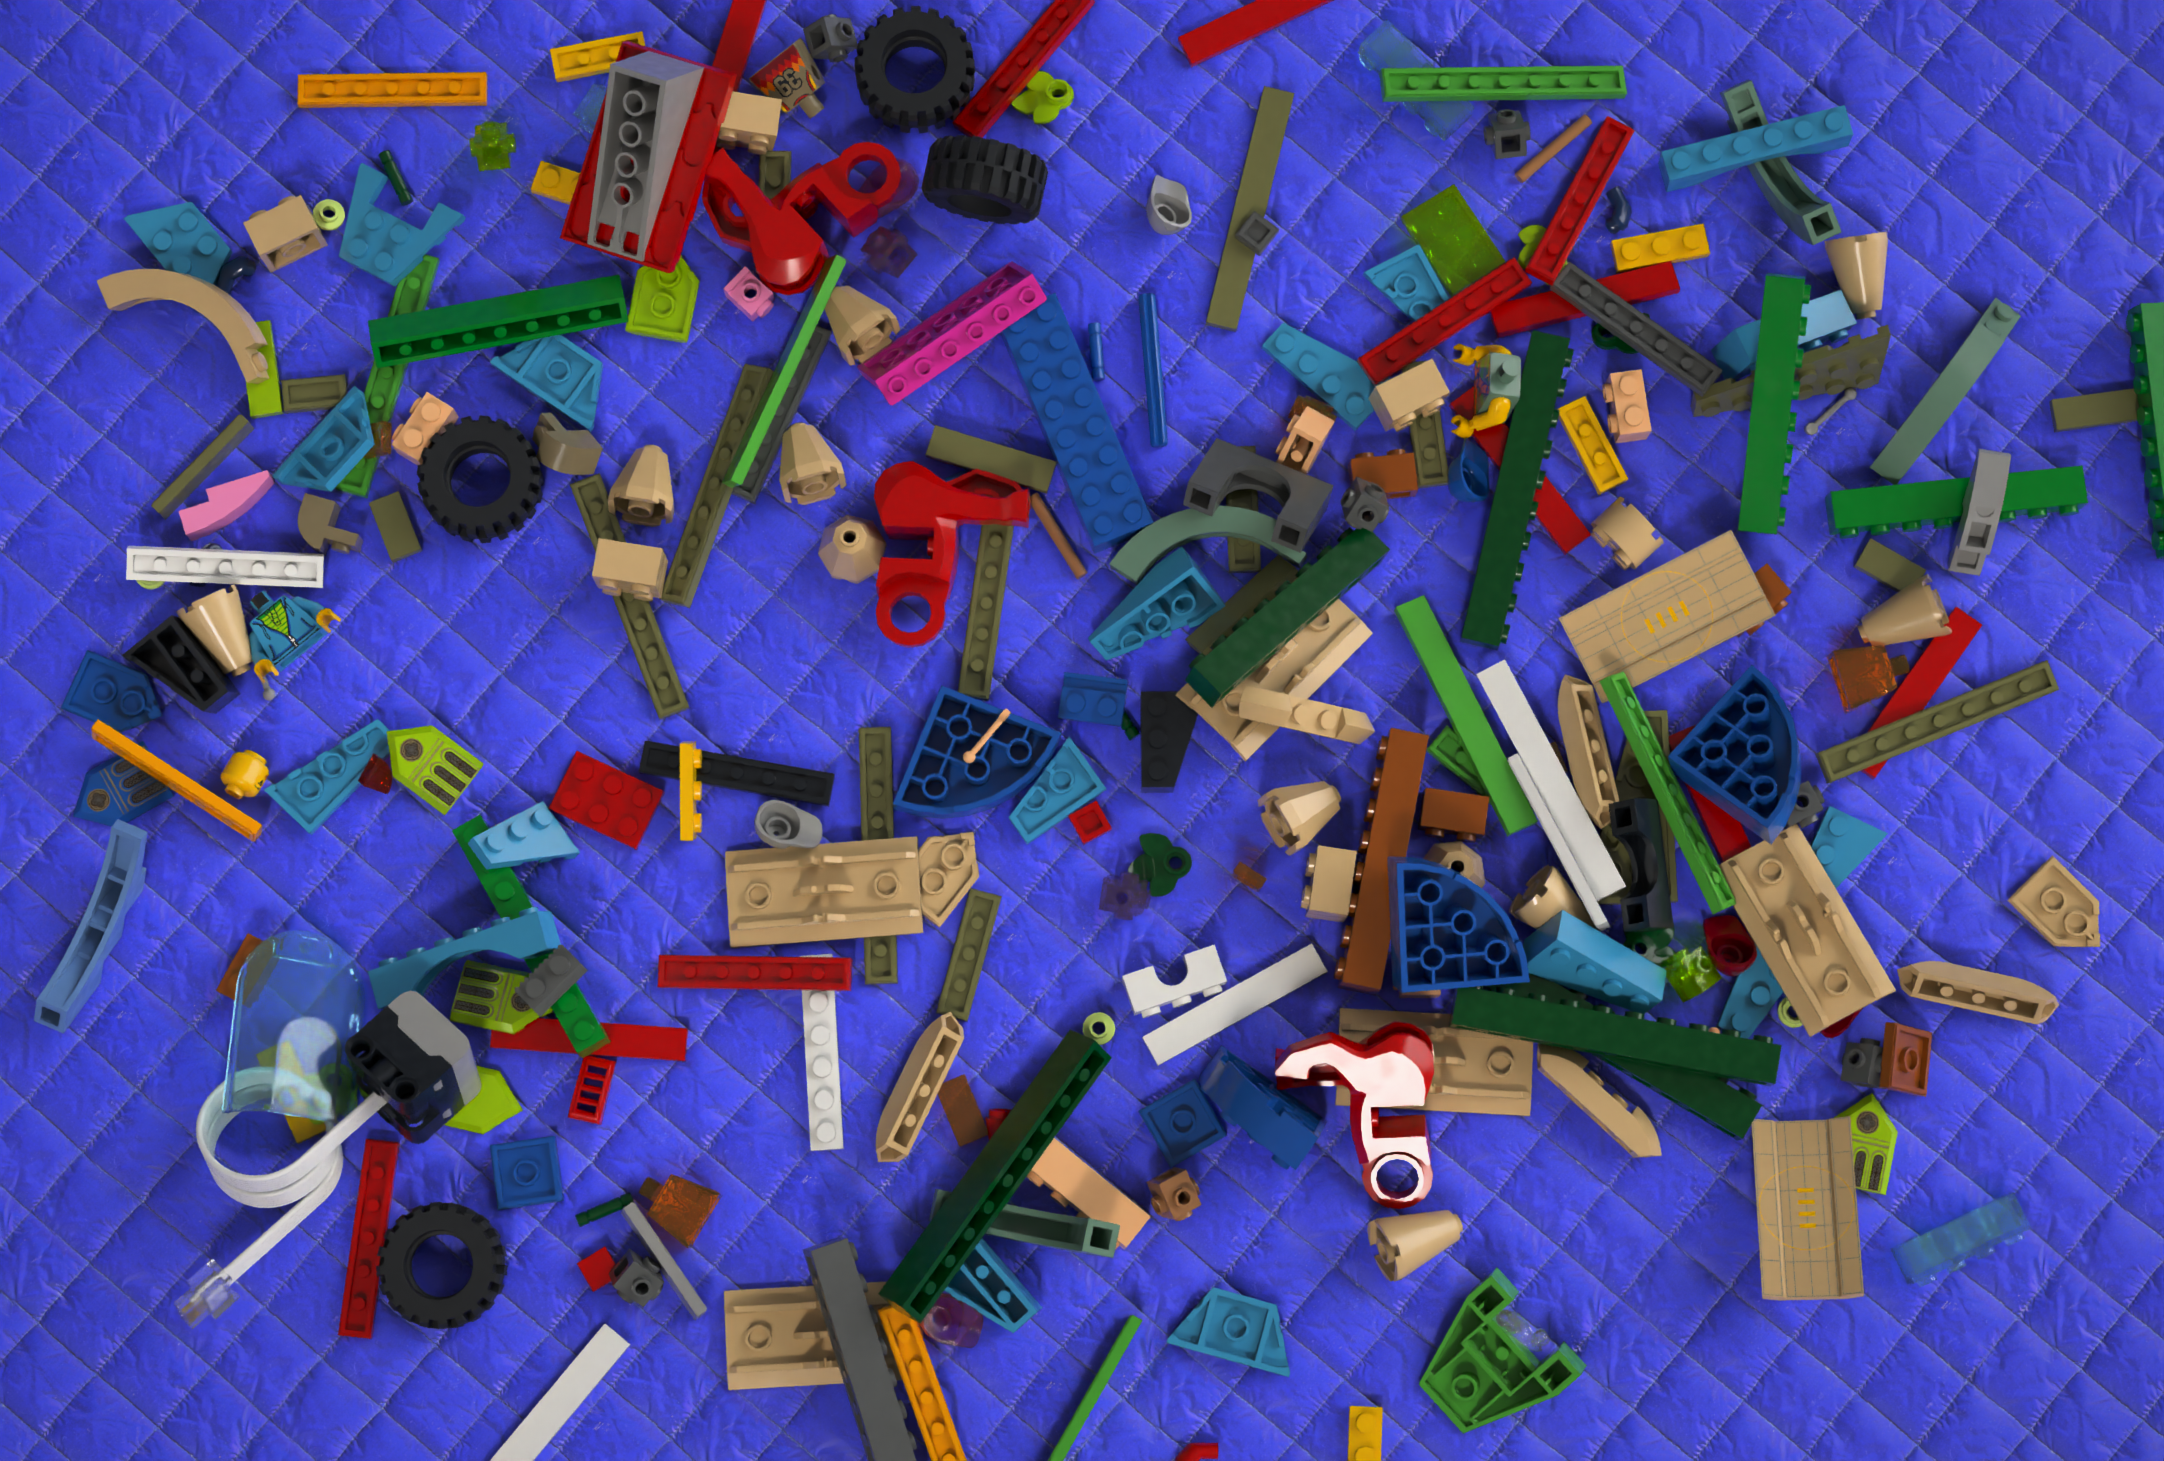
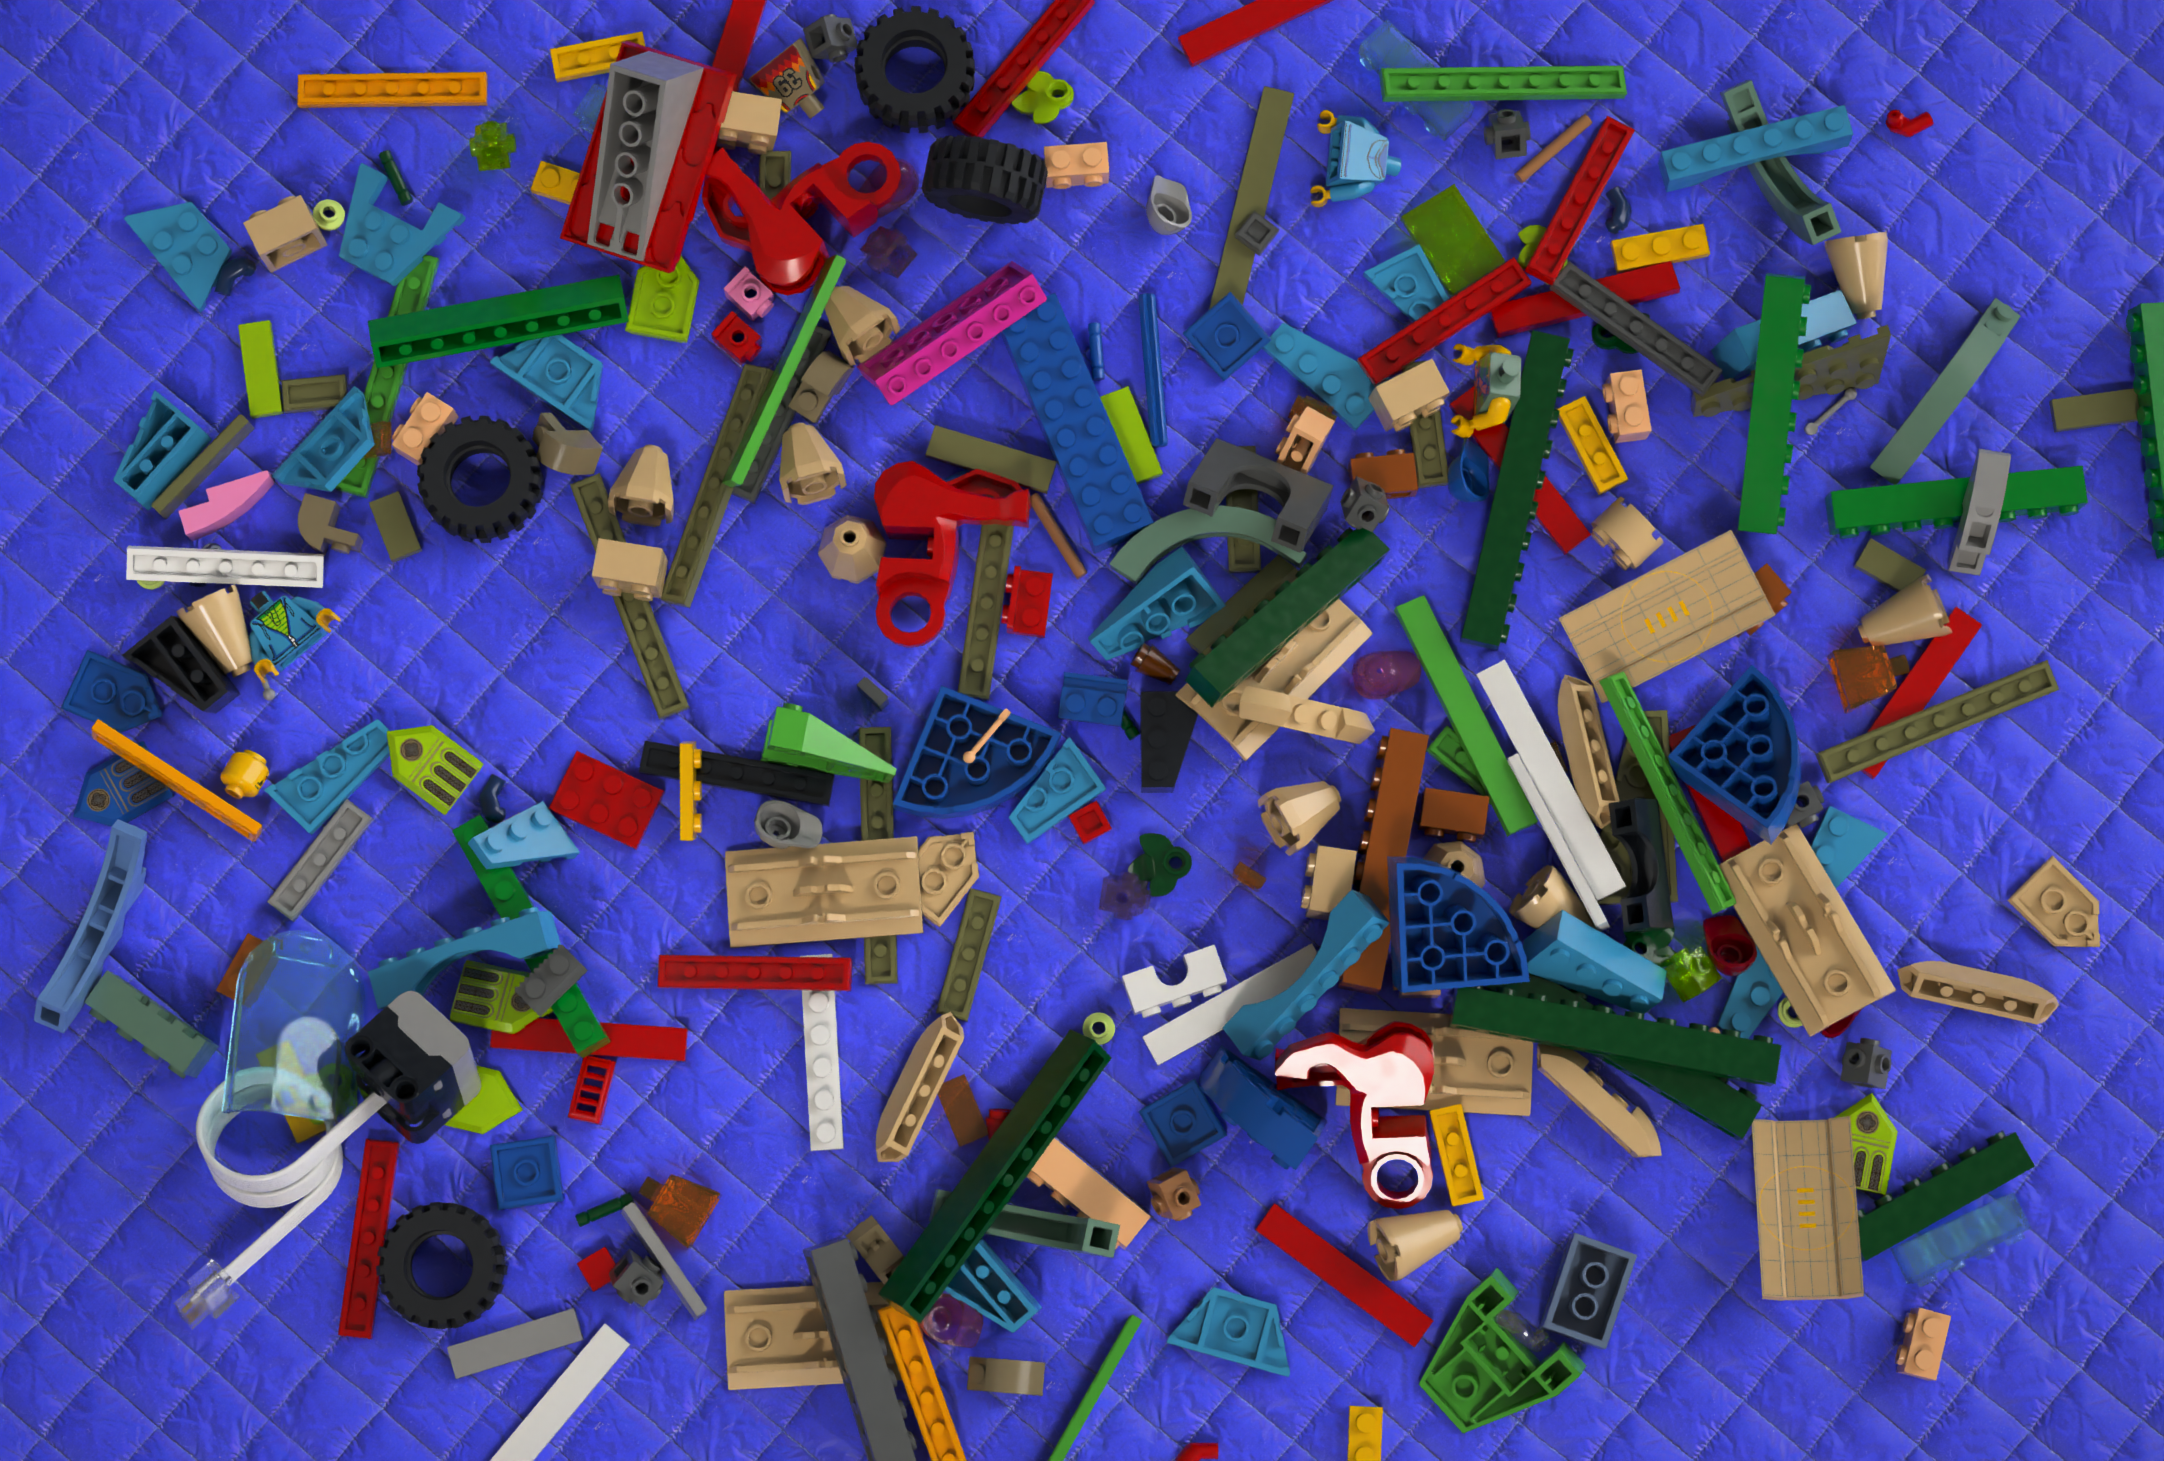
(151, 1025): none -> sand green wedge
(160, 451): none -> dark azure wedge
(235, 323): tan arch -> none
(320, 860): none -> light grey tile
(377, 775): clear red tile -> none
(489, 802): none -> dark blue arm
(515, 1343): none -> light grey tile
(739, 351): none -> red brick
(809, 743): none -> bright green wedge
(819, 383): none -> dark tan brick
(873, 693): none -> dark grey tile
(876, 1248): none -> dark tan brick
(1006, 1376): none -> dark tan brick
(1028, 602): none -> red bracket
(1076, 165): none -> light nougat brick
(1132, 434): none -> lime tile
(1154, 664): none -> reddish brown cone
(1227, 336): none -> blue tile
(1344, 1275): none -> red tile
(1349, 932): none -> dark azure arch
(1355, 160): none -> dark azure torso
(1399, 672): none -> clear pink cap
(1456, 1155): none -> yellow plate
(1587, 1291): none -> sand blue brick
(1905, 1059): dark orange tile -> none
(1908, 127): none -> red arm
(1922, 1343): none -> light nougat brick
(1941, 1193): none -> dark green brick

